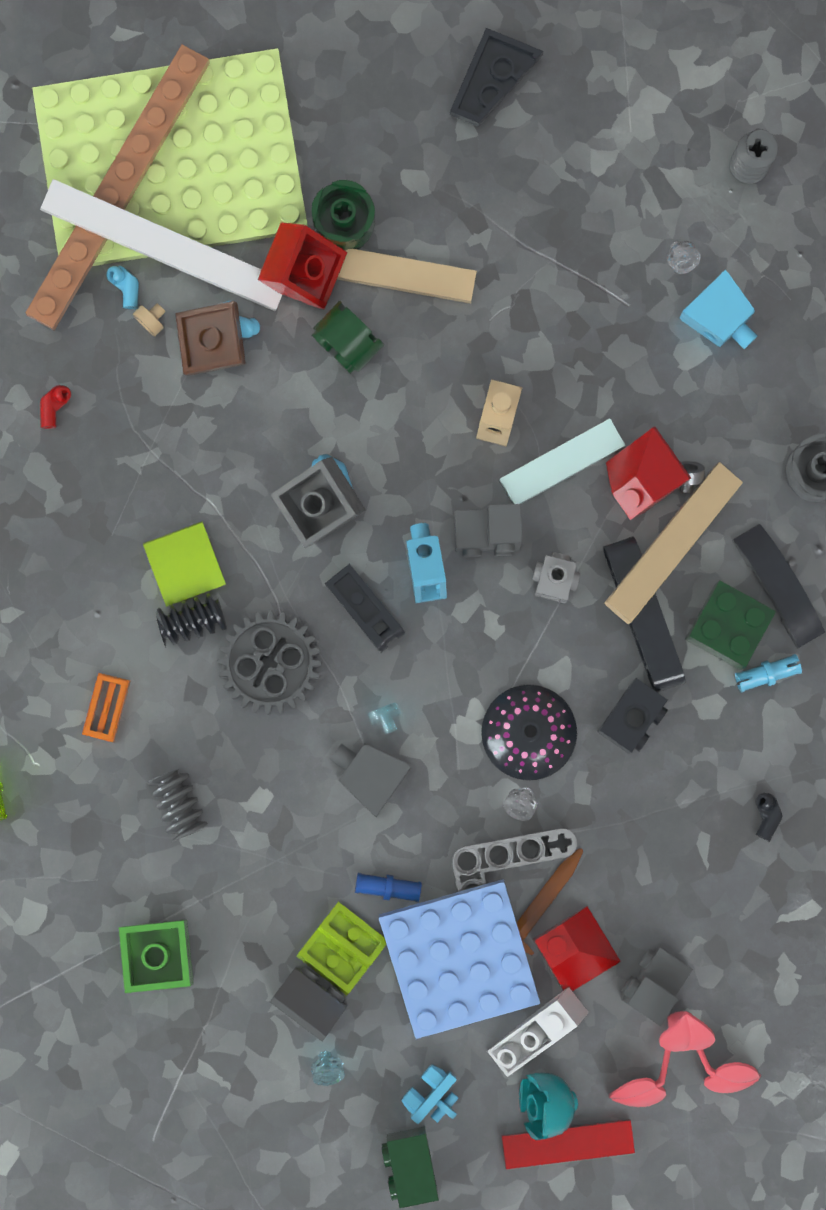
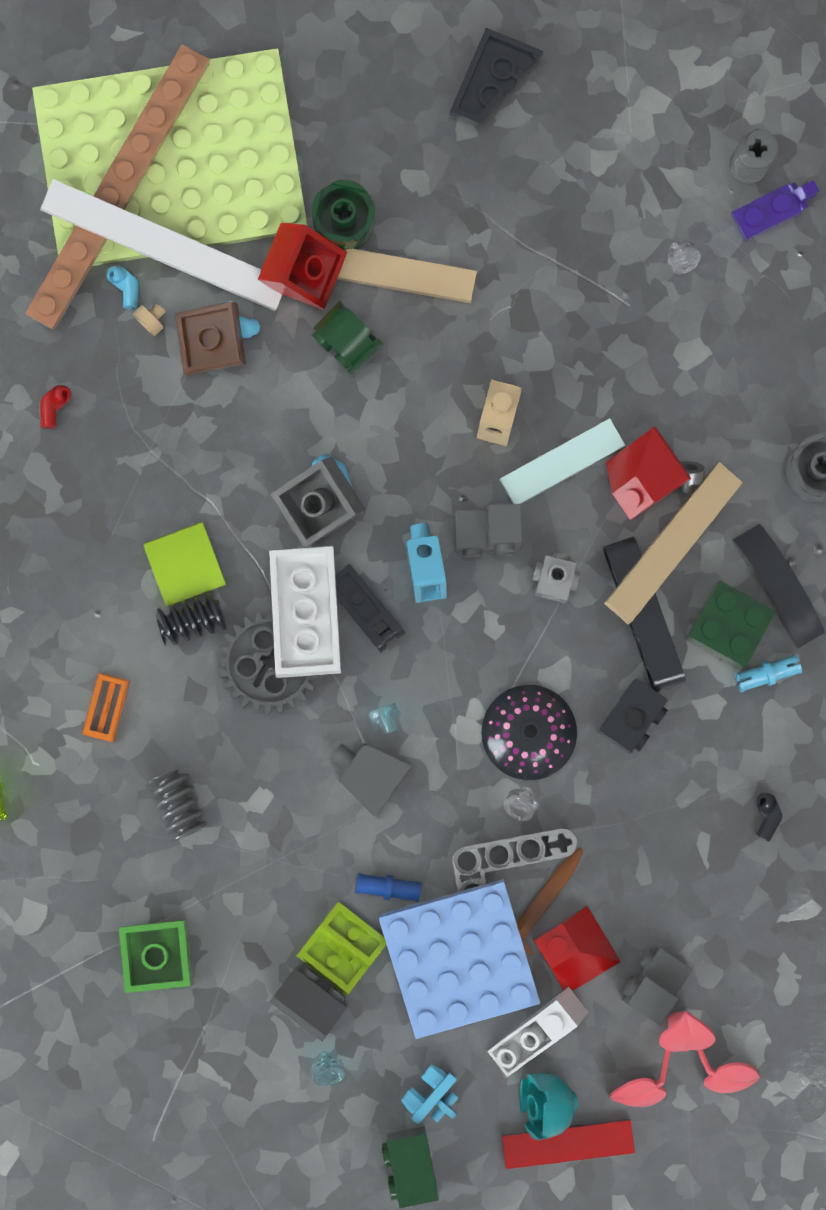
(304, 612): none -> white plate
(721, 313): medium azure torso -> none
(773, 209): none -> dark purple hinge

